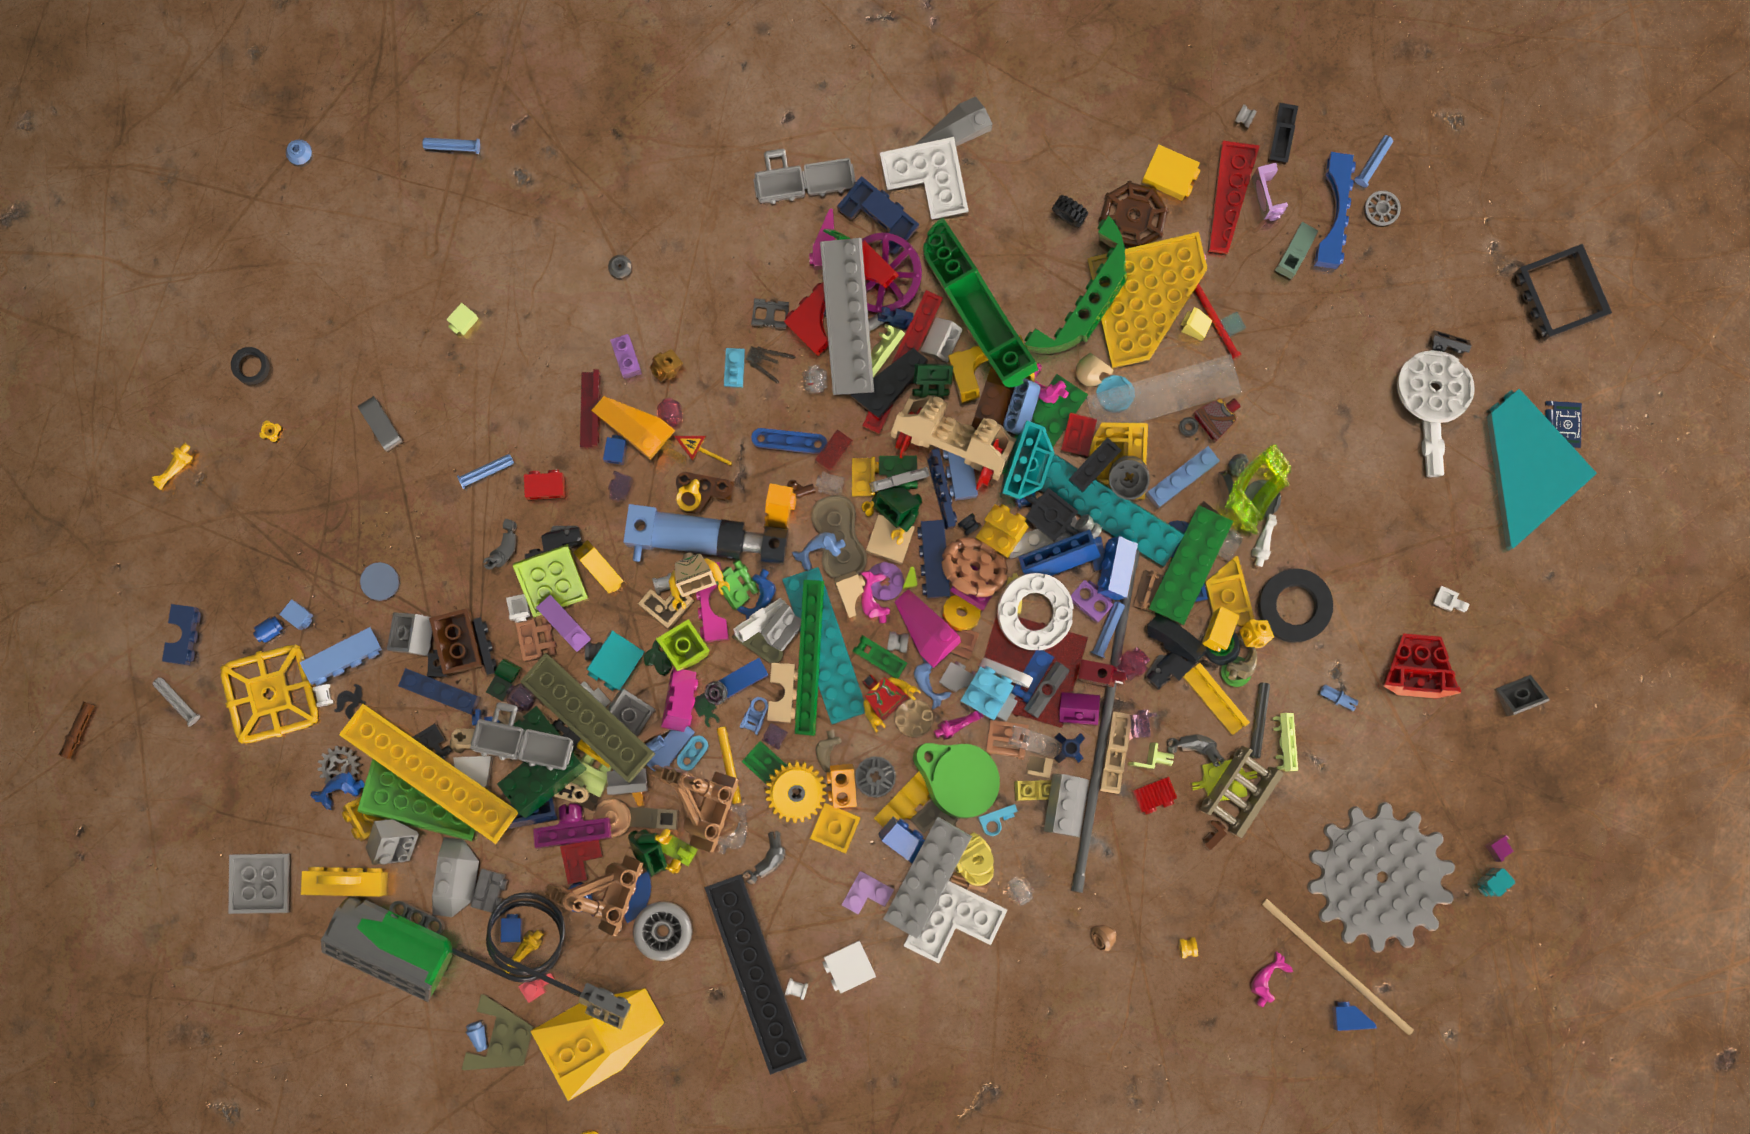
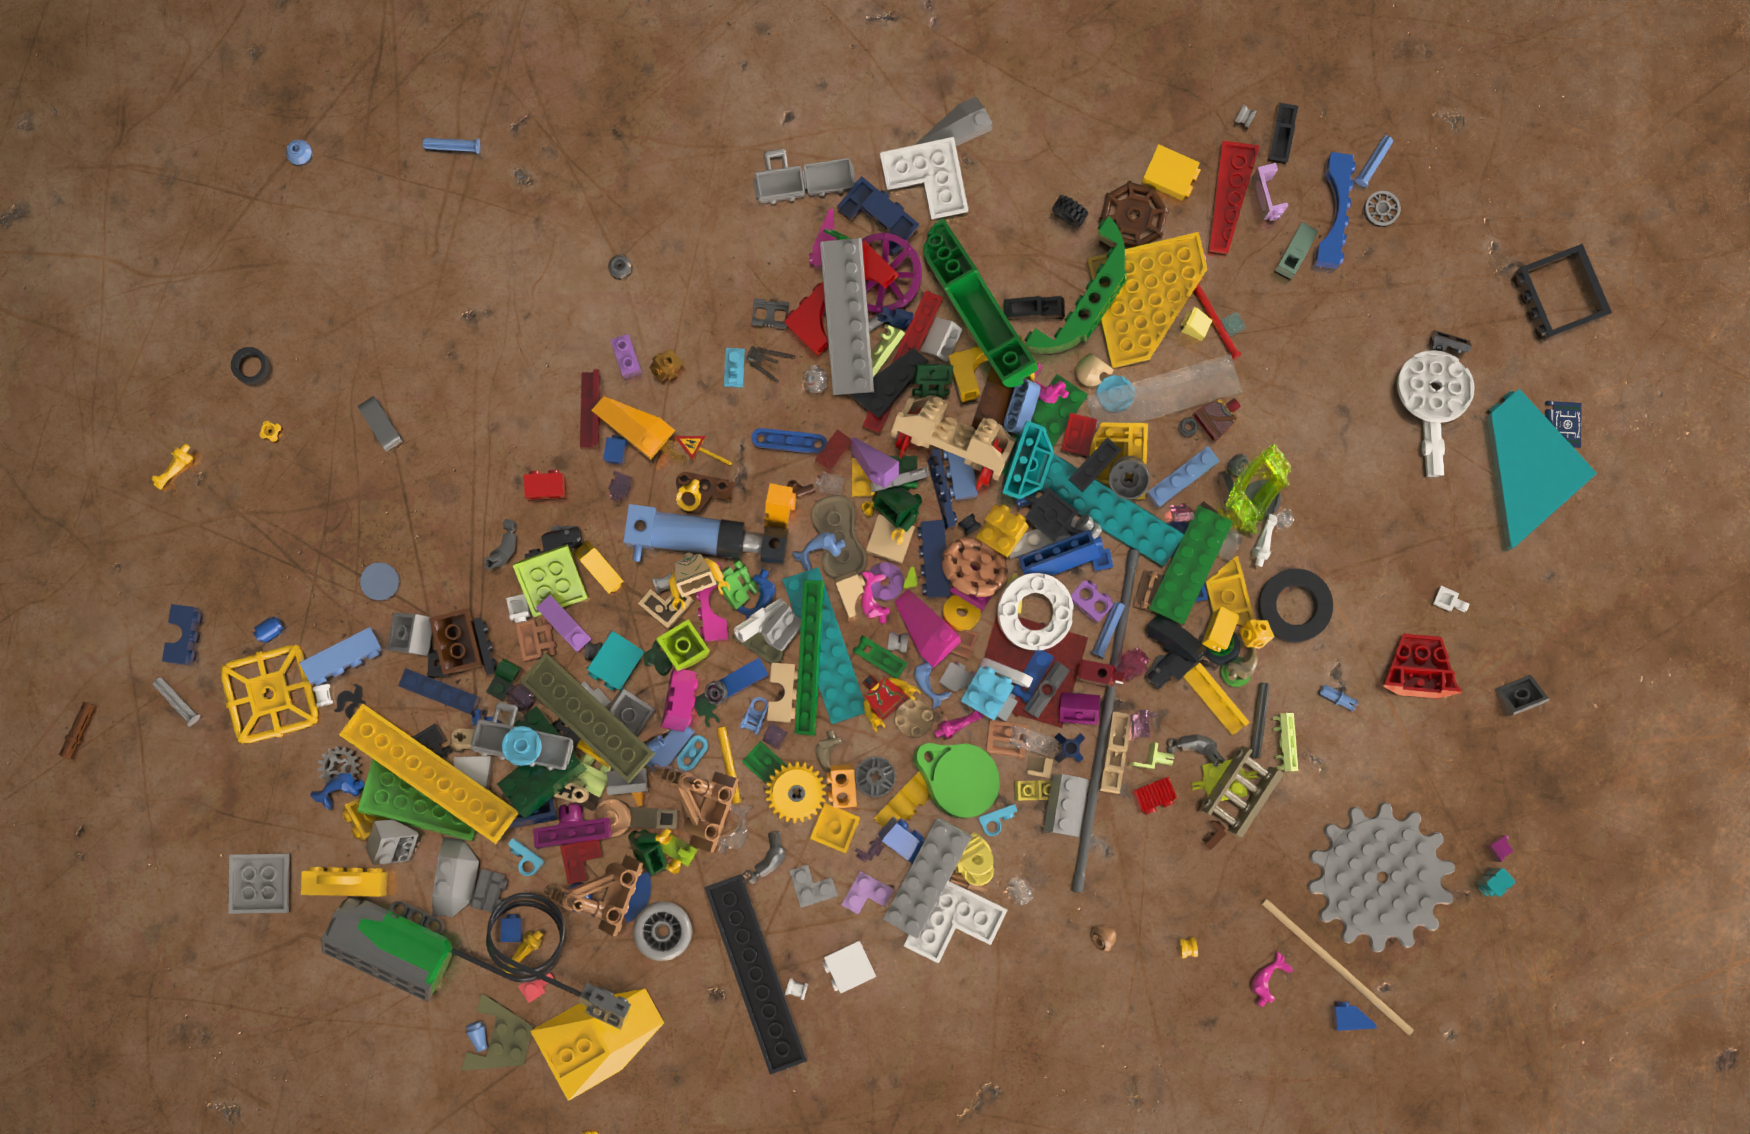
(296, 615): medium blue brick -> none
(461, 319): yellowish green brick -> none
(485, 470): medium blue axle -> none
(519, 849): none -> medium azure plate
(521, 746): none -> medium azure tile
(670, 412): clear pink head -> none
(810, 892): none -> light grey plate
(875, 849): none -> bracket
(877, 466): none -> medium lavender slope
(927, 816): dark tan plate -> none
(1034, 307): none -> black slope
(1117, 568): brick -> none
(1181, 513): none -> clear pink plate
(1284, 518): none -> clear plate

